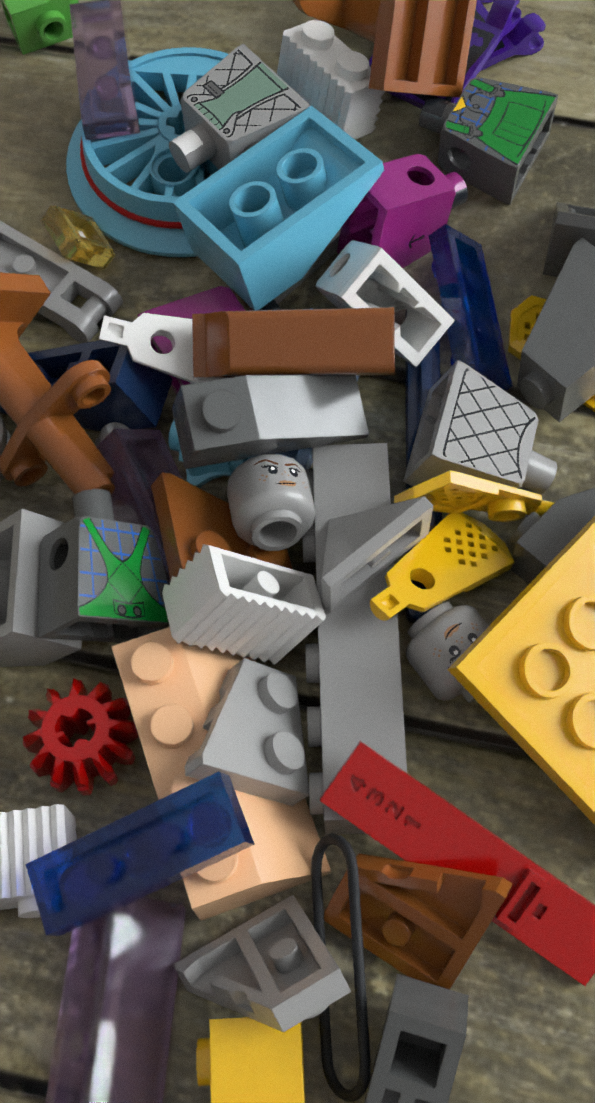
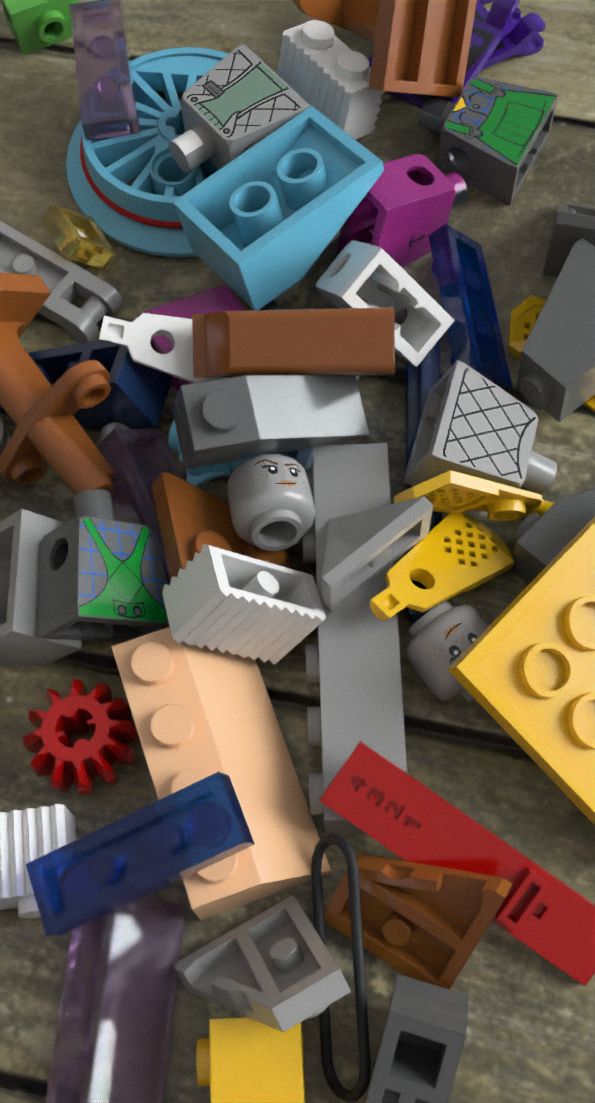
(255, 735): light grey wing -> none

